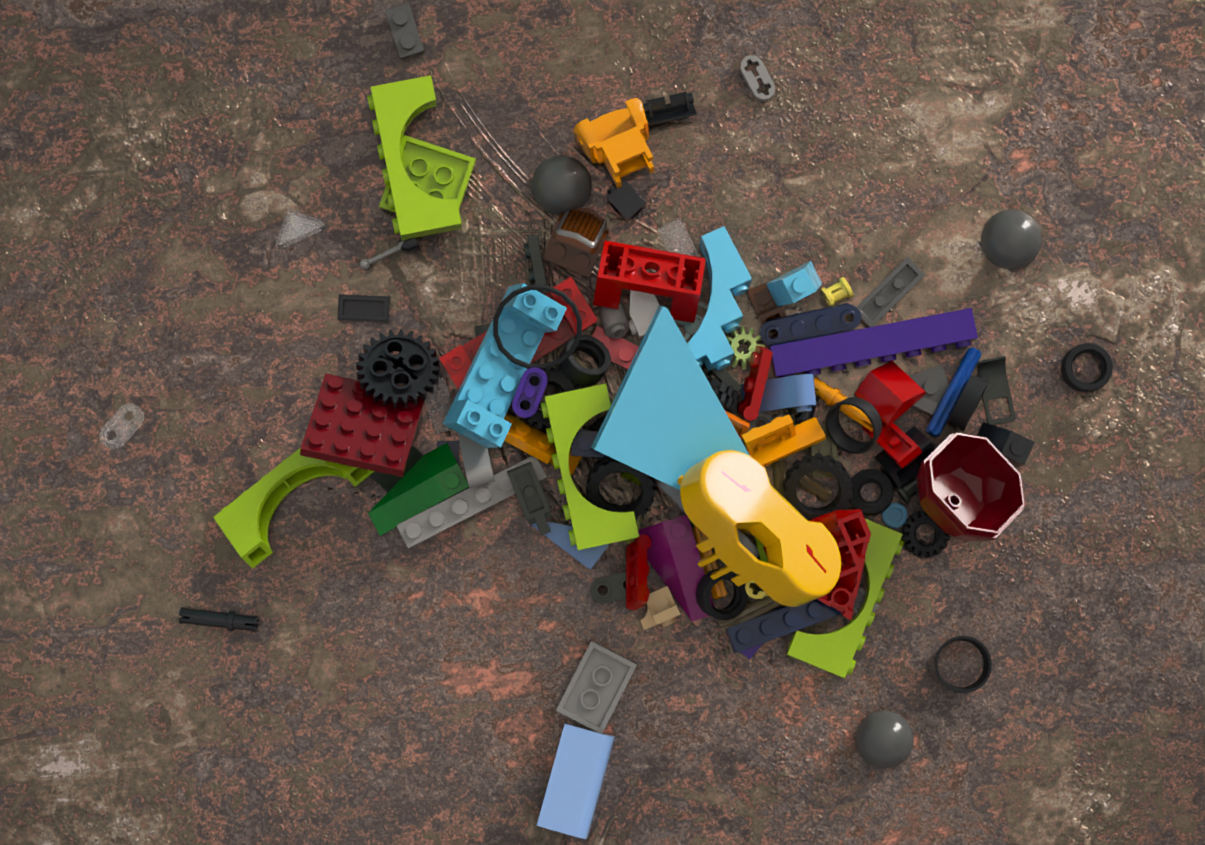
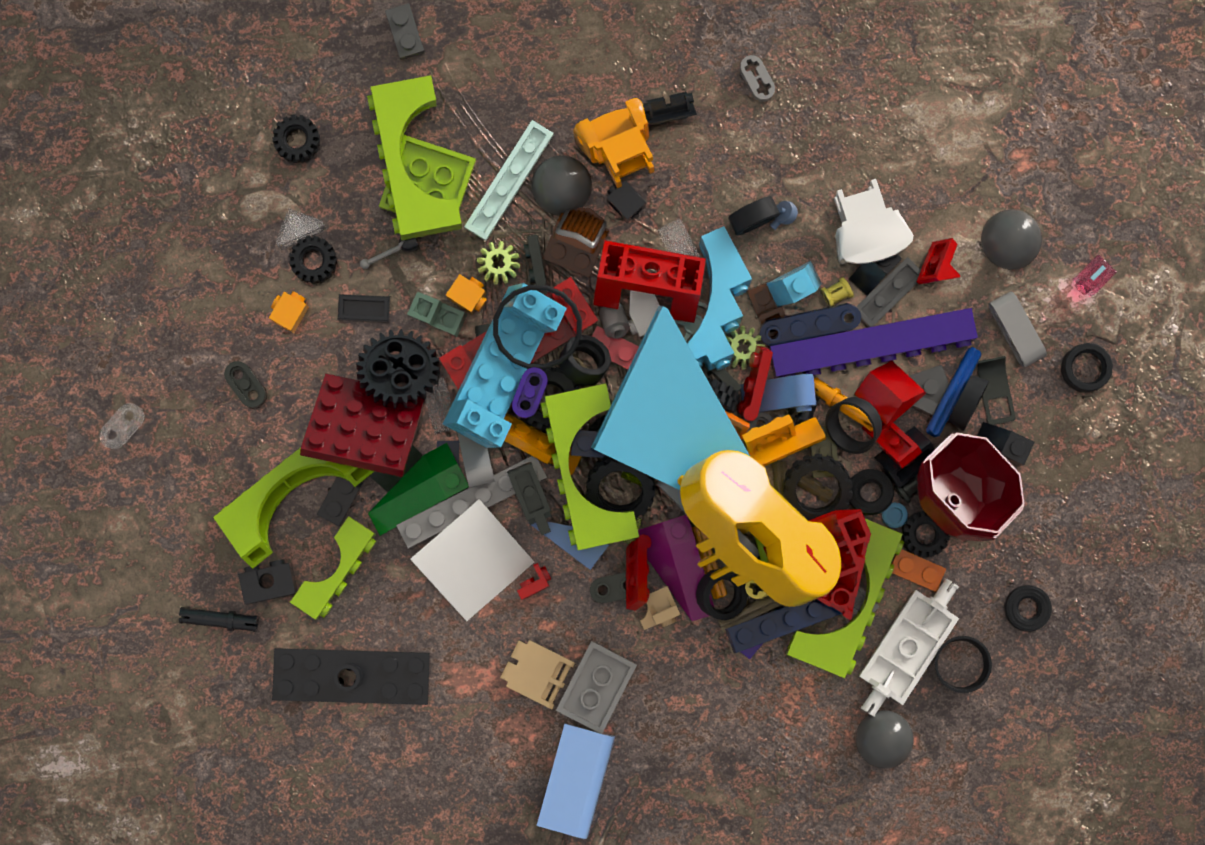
(245, 385): none -> pearl dark grey plate
(283, 584): none -> black brick
(288, 310): none -> light orange brick
(296, 123): none -> black tyre
(309, 244): none -> black tyre
(339, 501): none -> black plate
(353, 541): none -> lime arch
(380, 676): none -> black plate
(437, 314): none -> sand green slope
(467, 294): none -> light orange brick
(472, 560): none -> white sticker
(488, 264): none -> yellowish green gear
(509, 180): none -> light aqua plate
(531, 586): none -> red bracket
(536, 672): none -> tan plate
(754, 215): none -> black tyre
(788, 214): none -> sand blue piece
(869, 228): none -> white piece
(871, 274): none -> black slope
(909, 647): none -> white plate
(918, 570): none -> orange plate
(937, 262): none -> red slope
(1012, 612): none -> black tyre
(1017, 329): none -> light grey beam
(1093, 276): none -> clear pink brick

